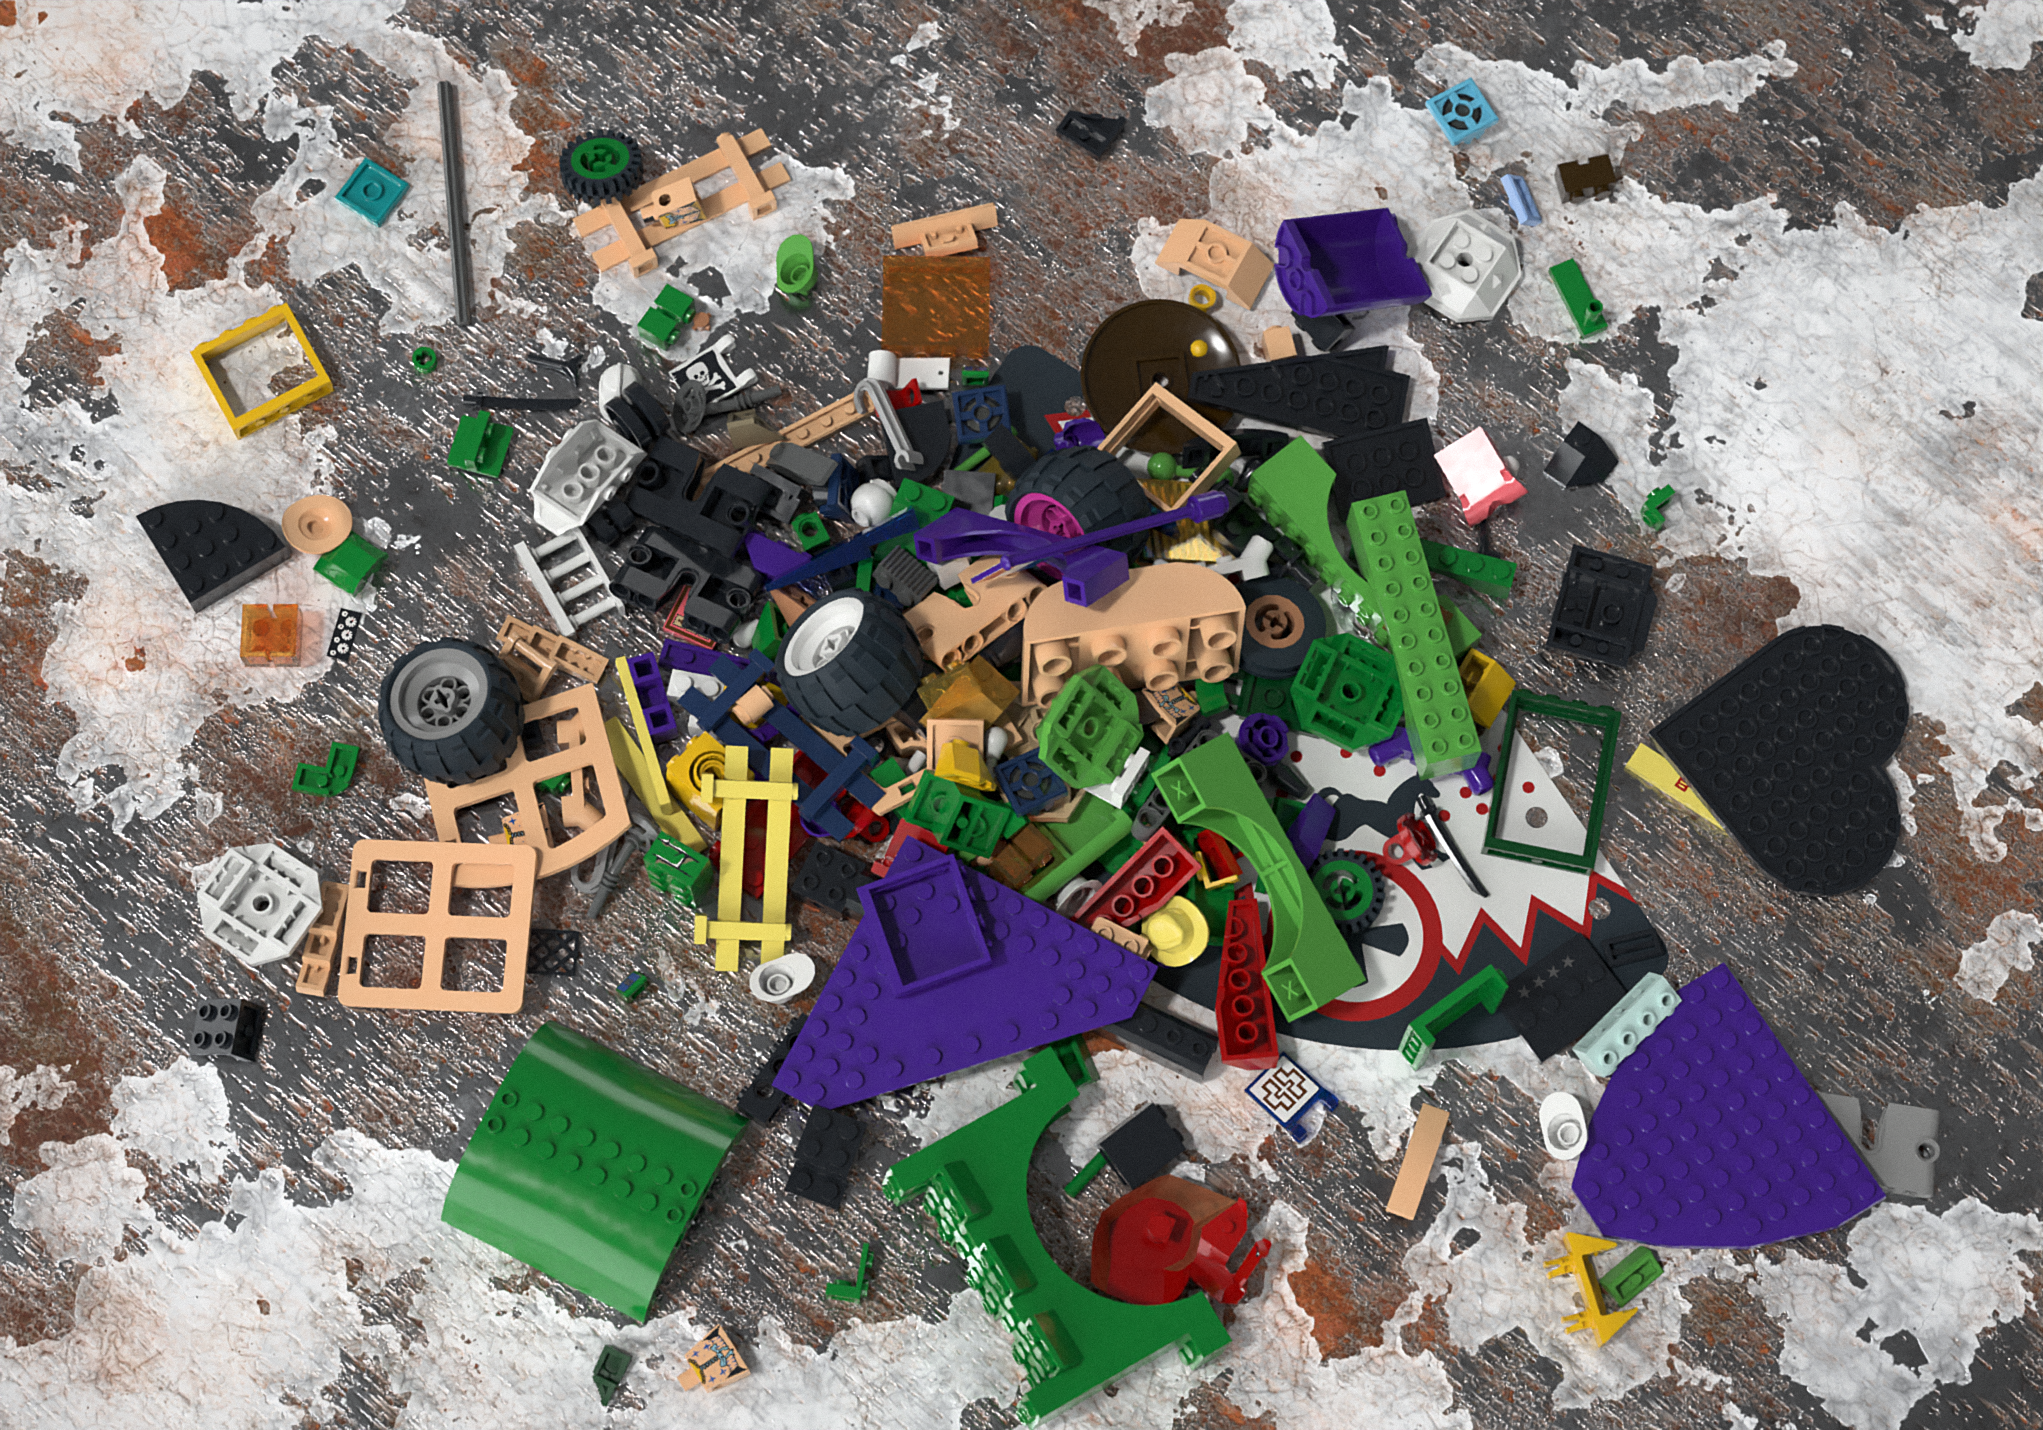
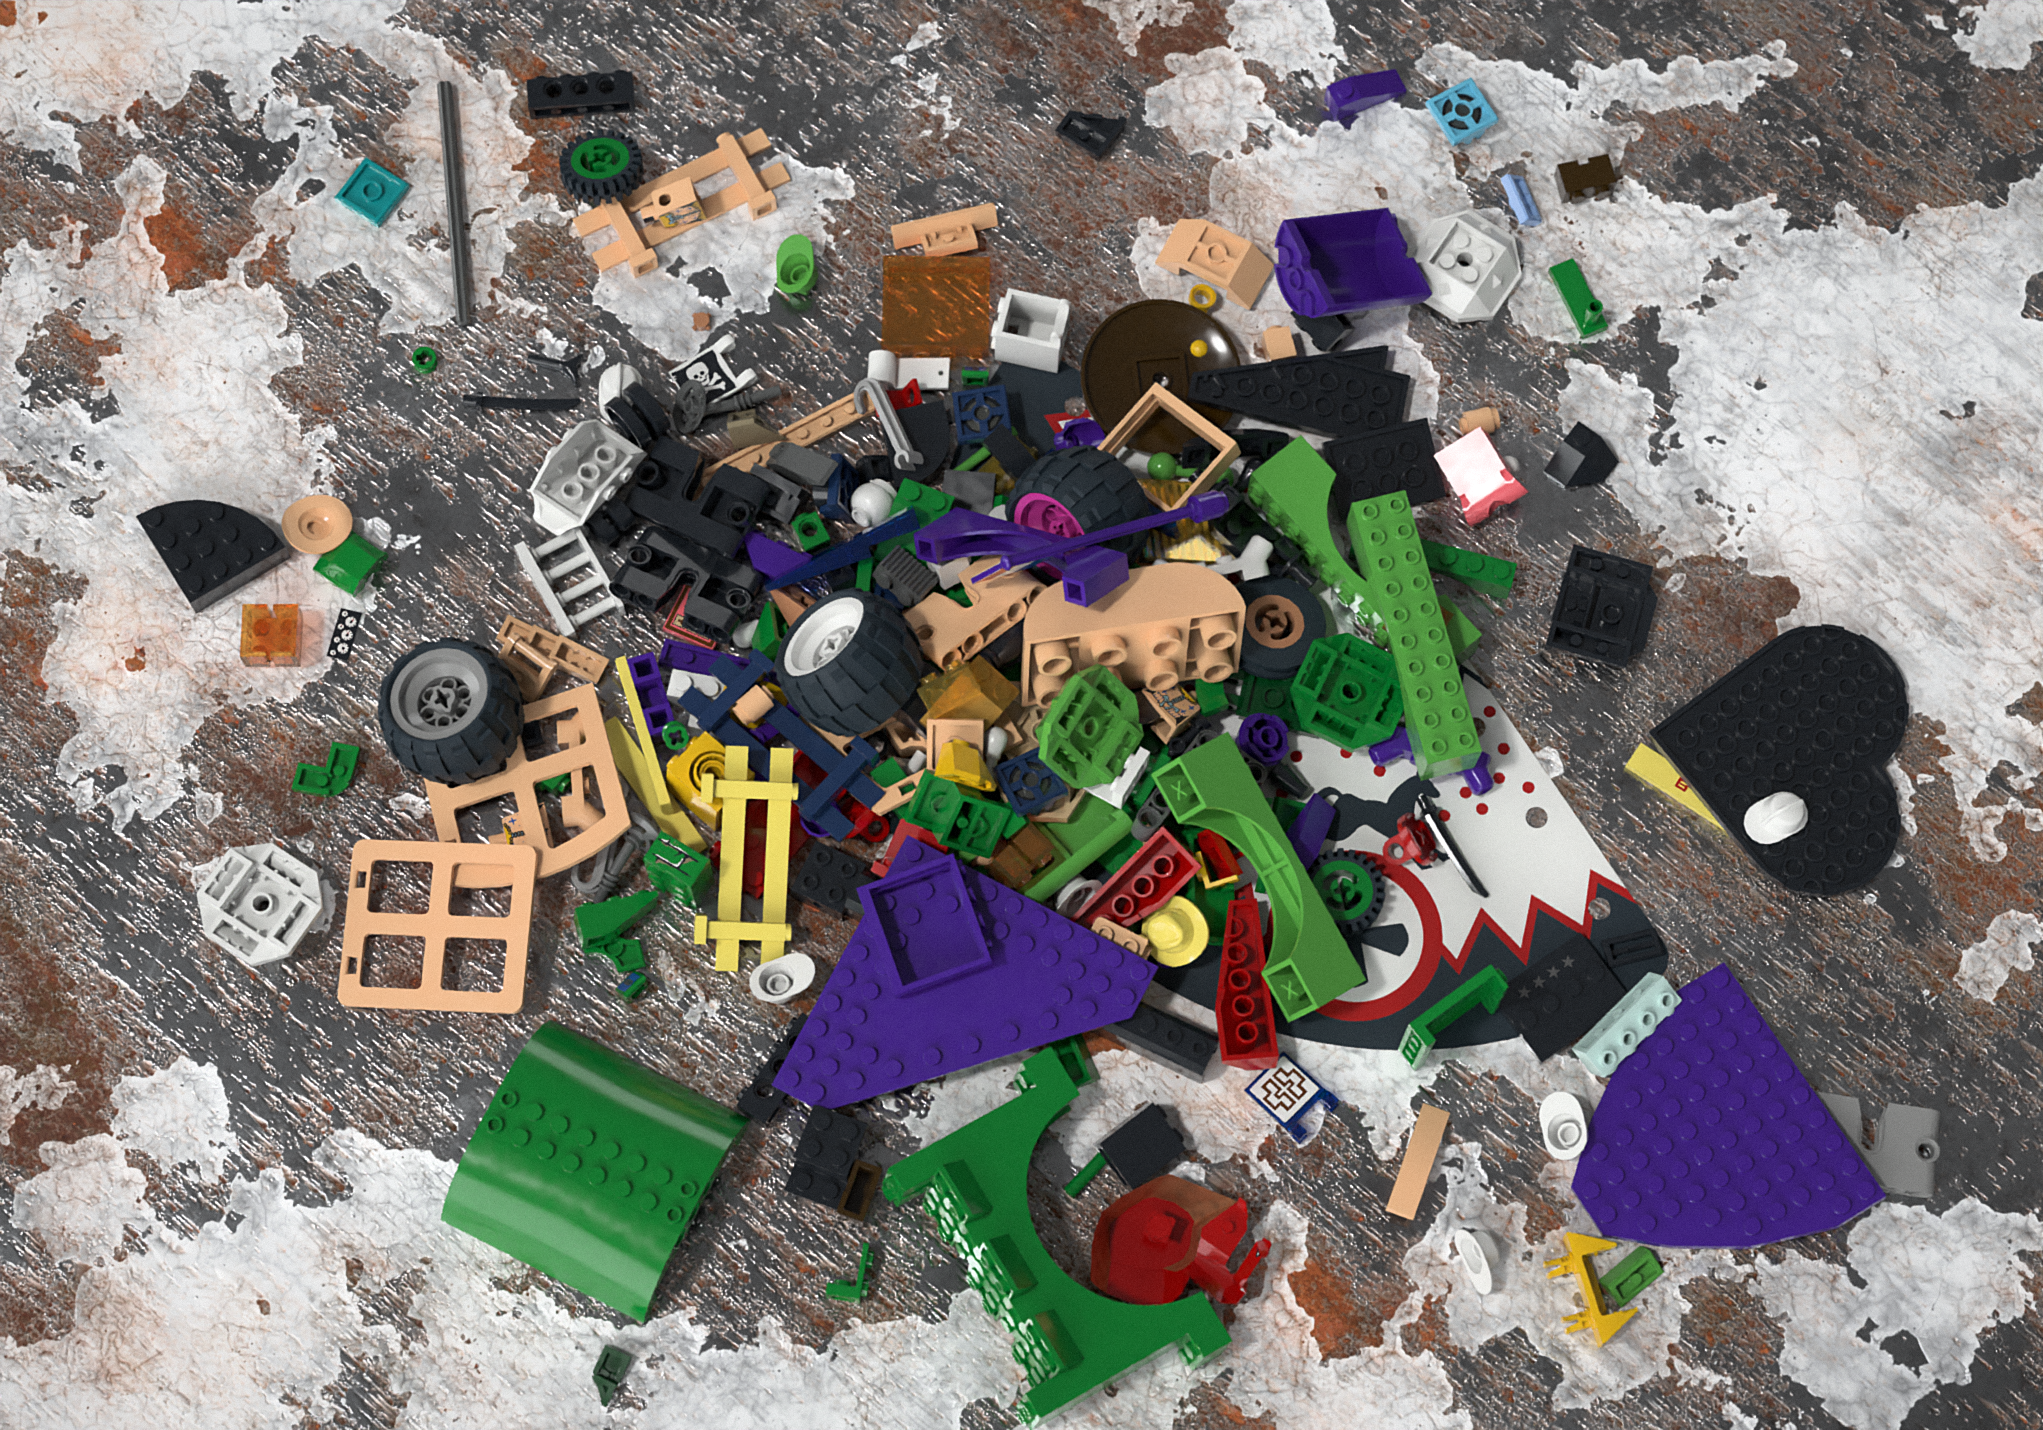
(227, 1028): black bracket -> none
(279, 406): yellow window -> none
(323, 940): light nougat slope -> none
(480, 445): green bracket -> none
(554, 933): black window -> none
(592, 103): none -> black brick
(605, 921): none -> green slope
(623, 953): none -> green tile
(663, 324): green piece -> none
(673, 726): none -> green bush
(713, 1363): light nougat torso -> none
(859, 1193): none -> dark brown brick
(1041, 331): none -> white container
(1362, 92): none -> dark purple slope
(1479, 1255): none -> white piece
(1481, 417): none -> light nougat brick
(1483, 542): black bar -> none
(1485, 686): yellow slope -> none
(1573, 711): dark green window -> none
(1656, 501): green bracket -> none
(1775, 817): none -> white piece

